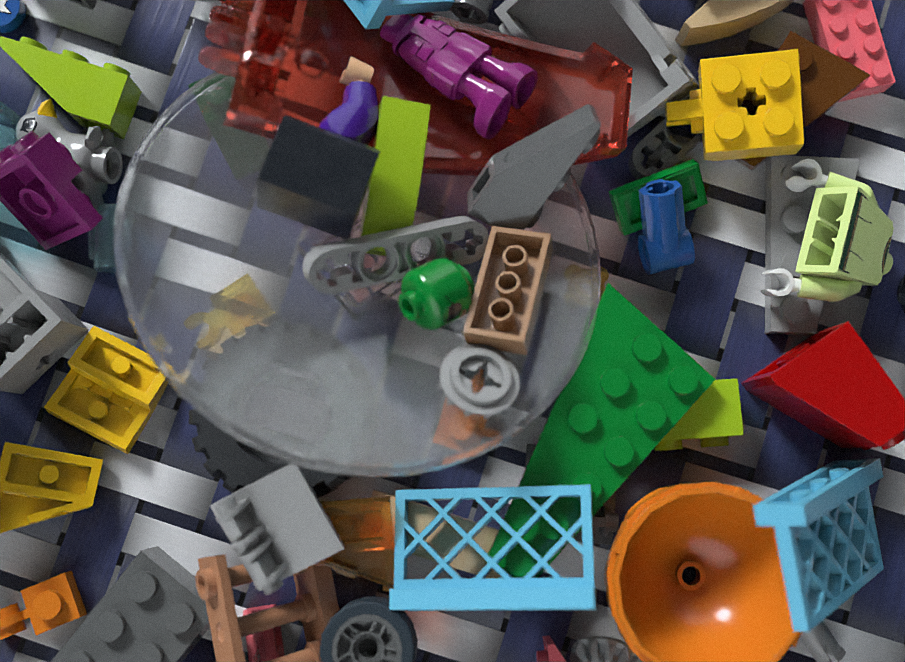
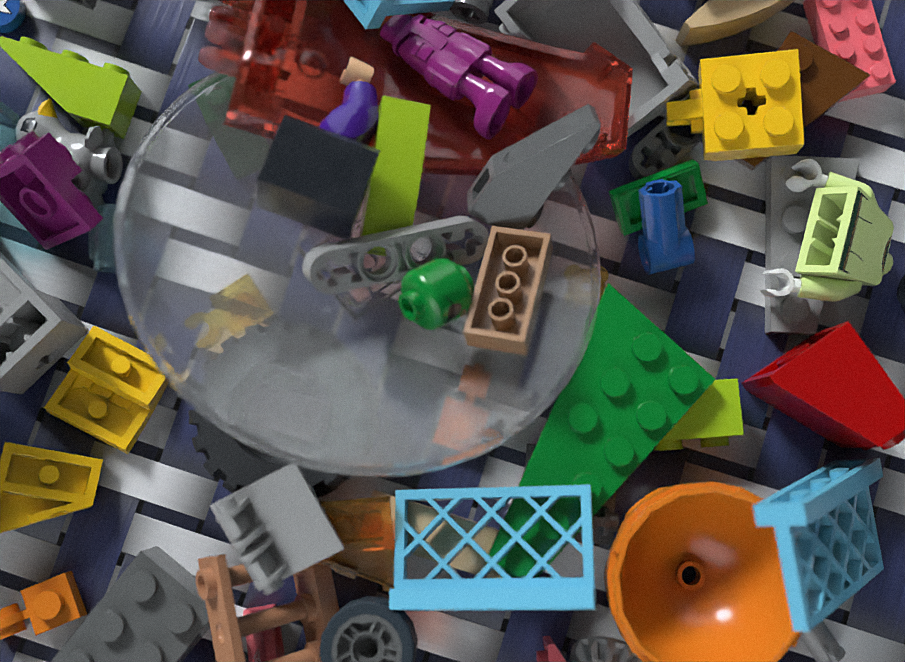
(500, 380): light grey gear -> none

